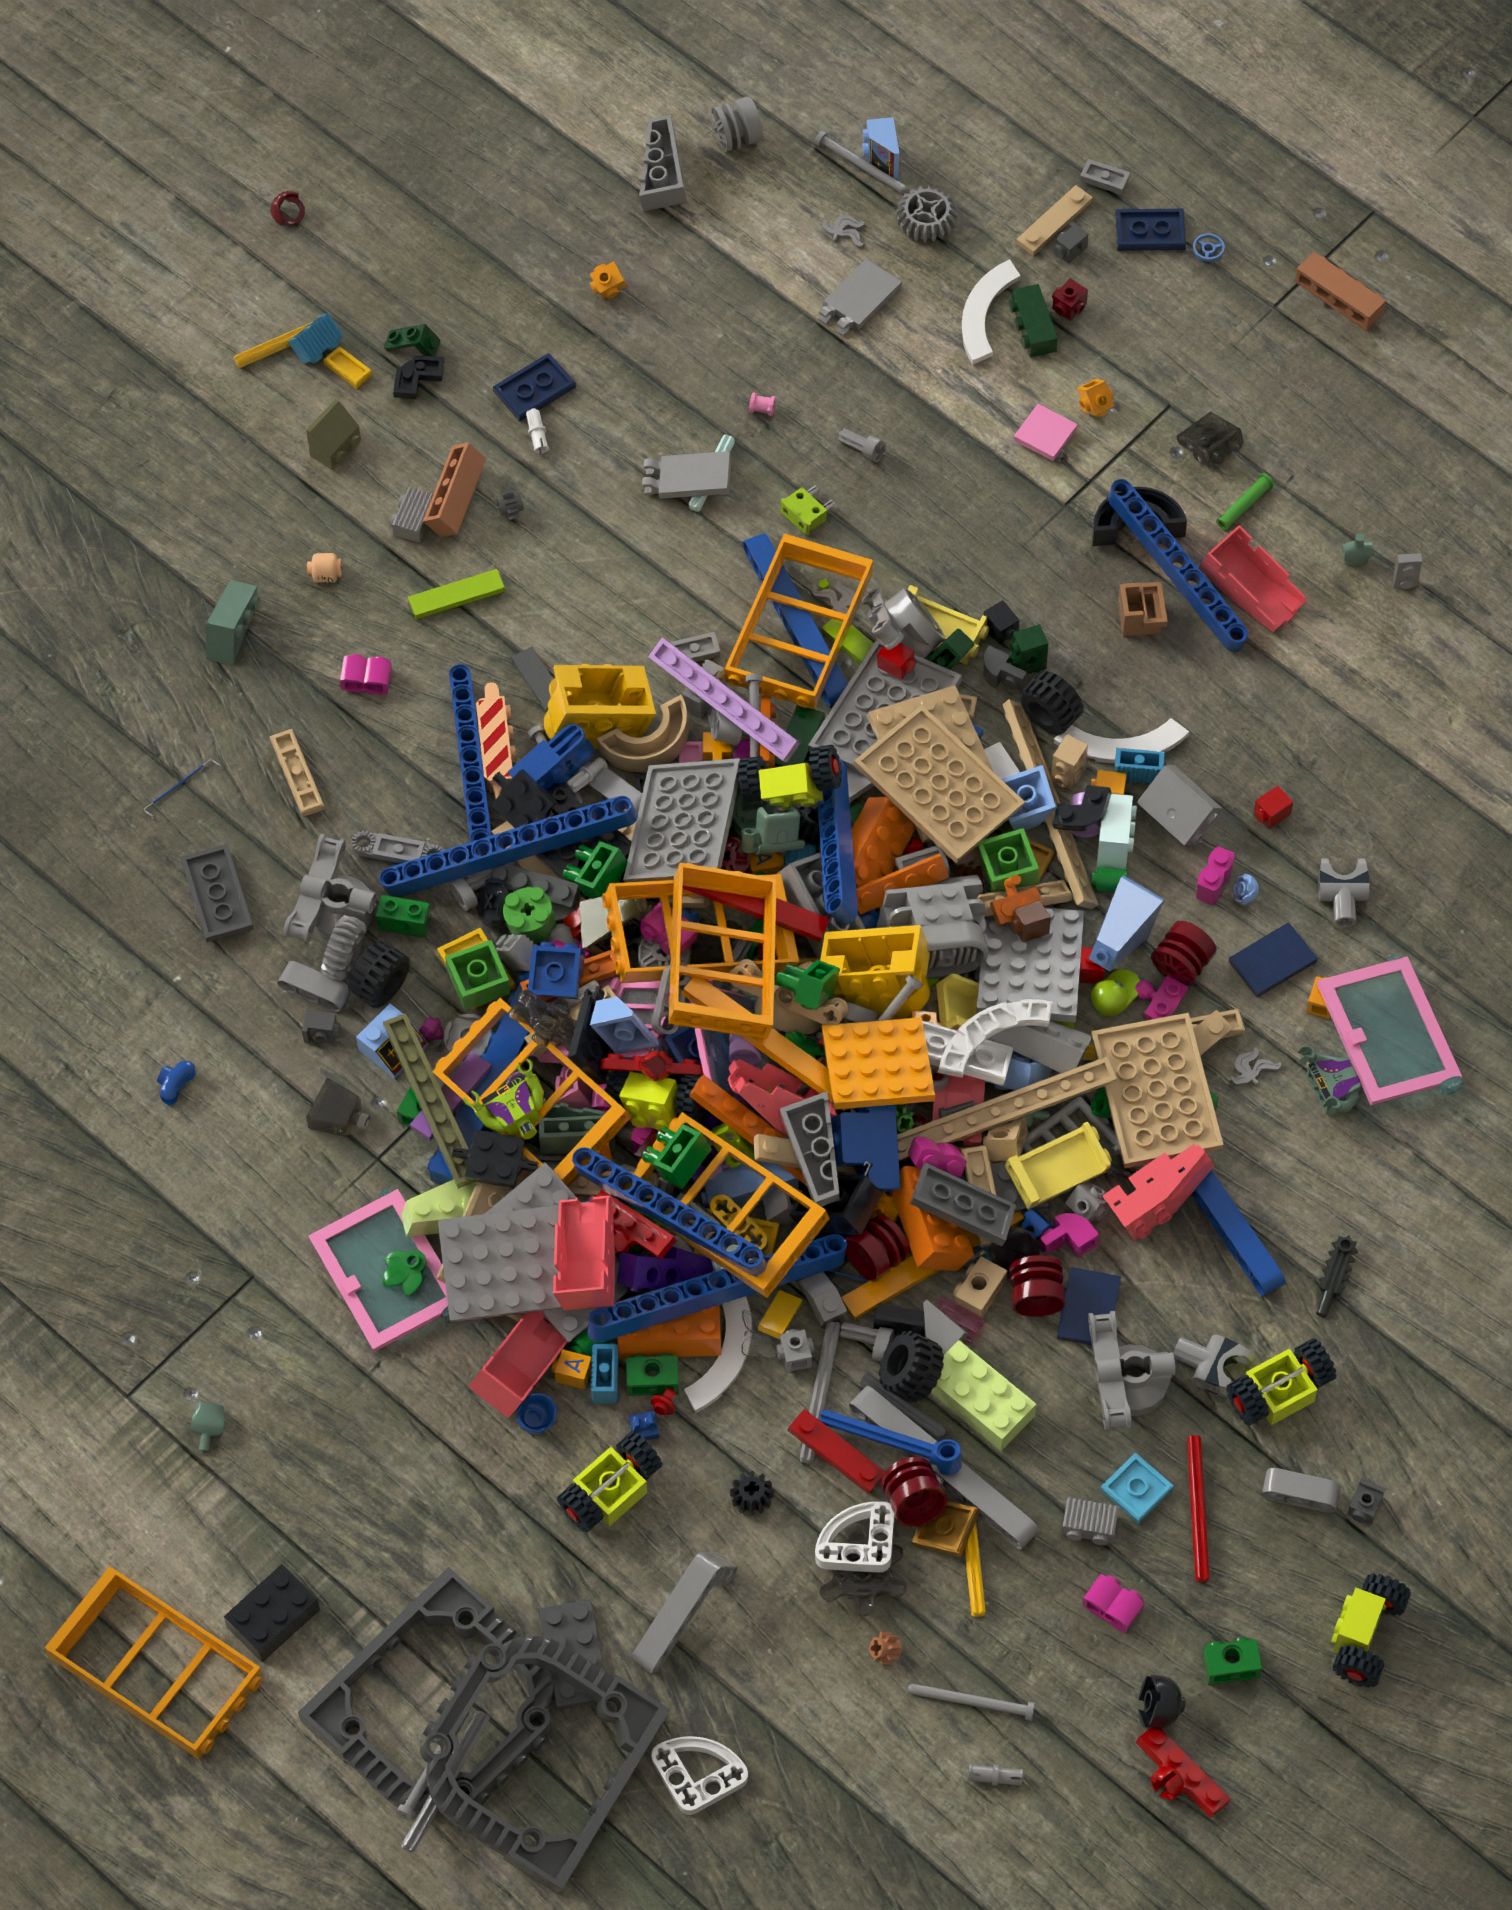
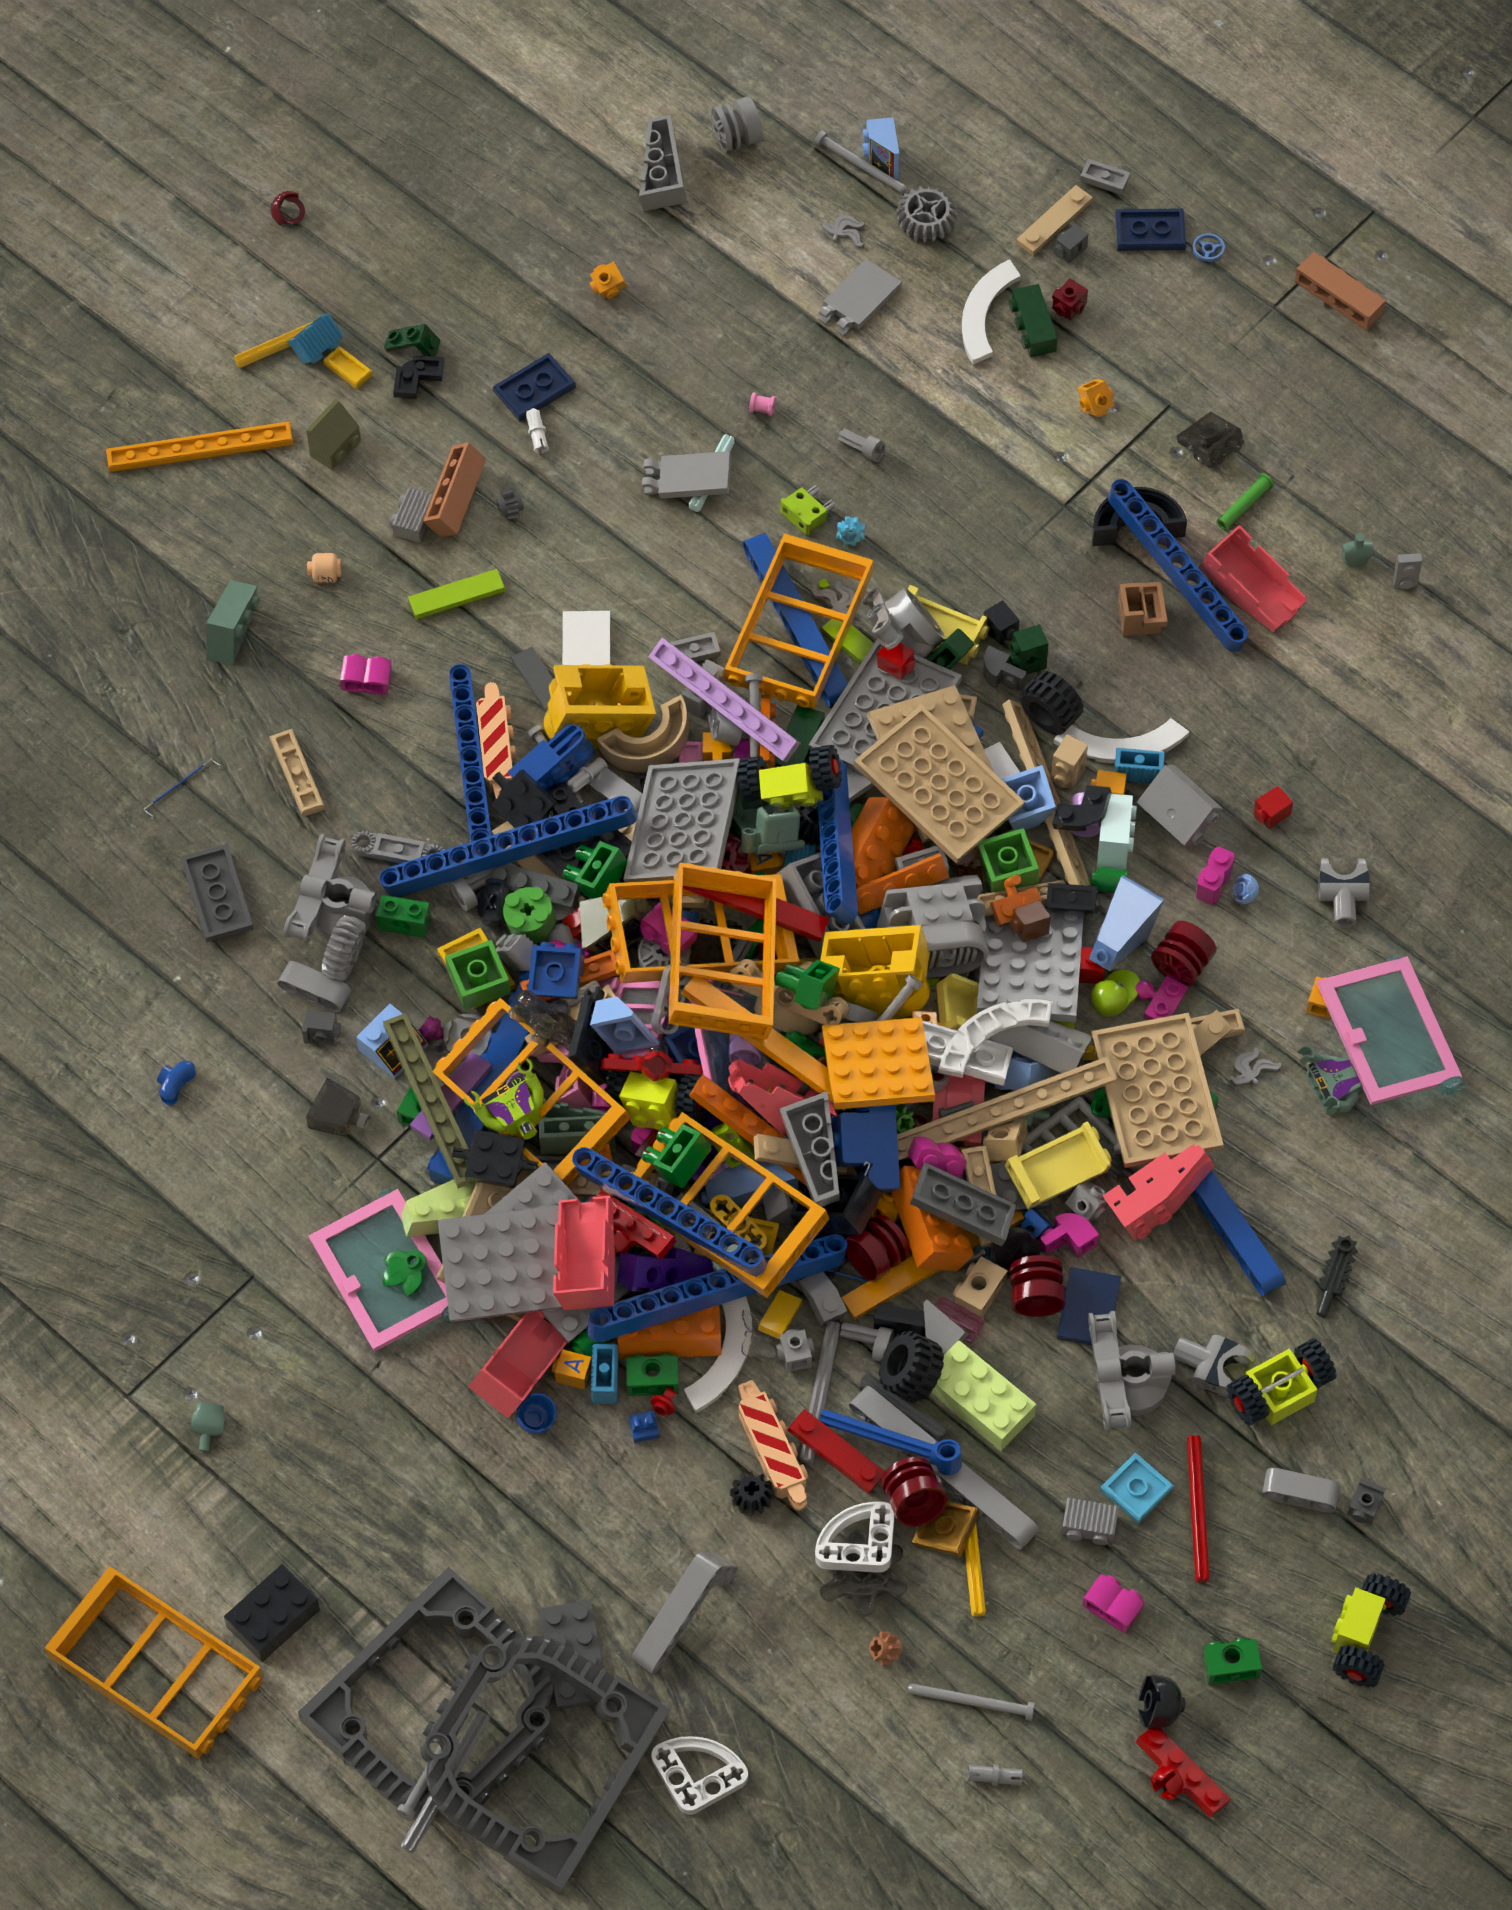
(199, 446): none -> light orange tile
(379, 974): black tyre -> none
(586, 637): none -> white tile
(610, 1483): brick -> none
(771, 1445): none -> light nougat hinge
(850, 524): none -> medium azure gear
(1045, 432): bright pink tile -> none
(1072, 898): none -> black panel
(1272, 959): dark blue tile -> none

